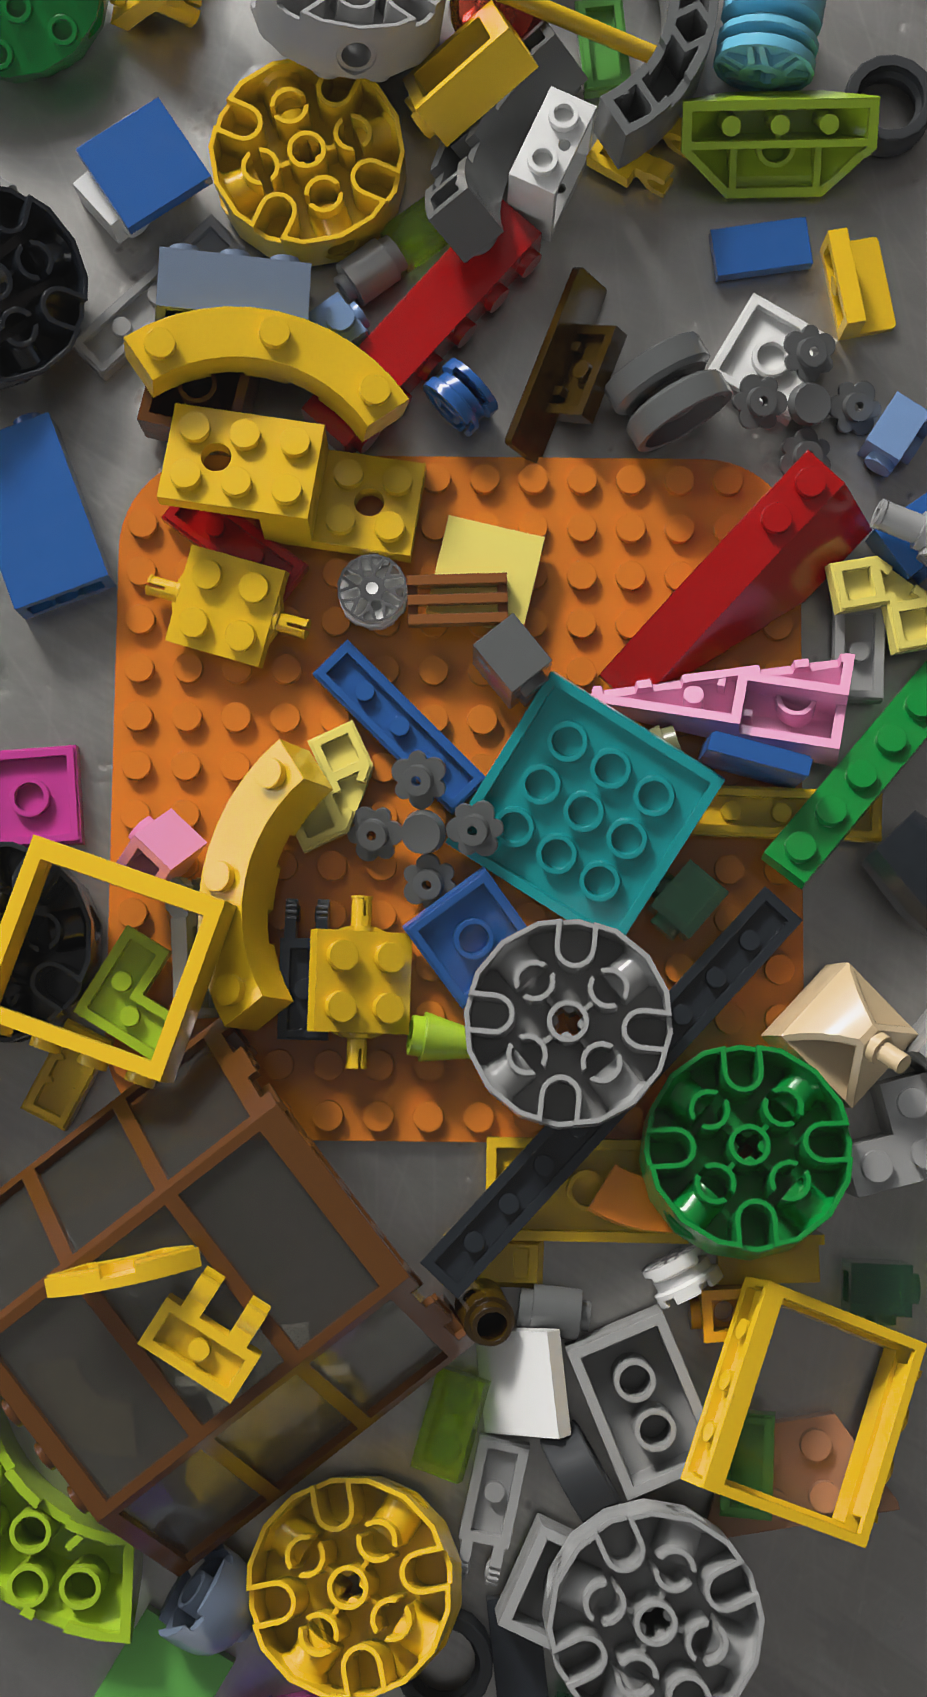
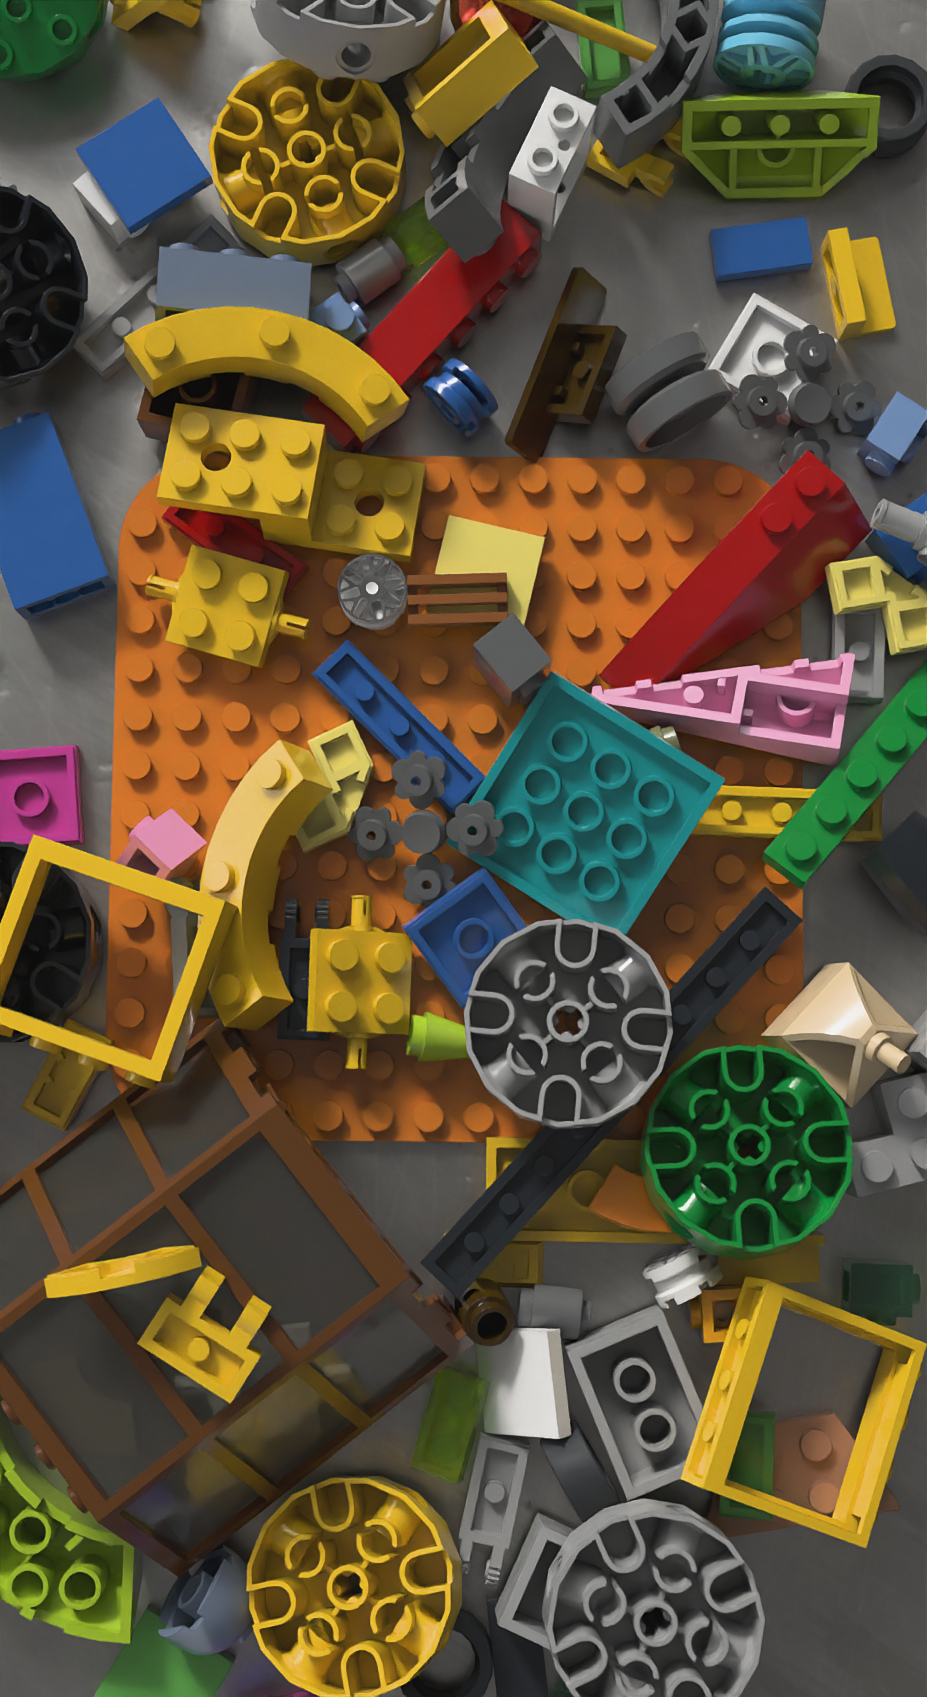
(118, 992): lime plate -> none
(684, 901): clear green brick -> none
(754, 760): blue tile -> none

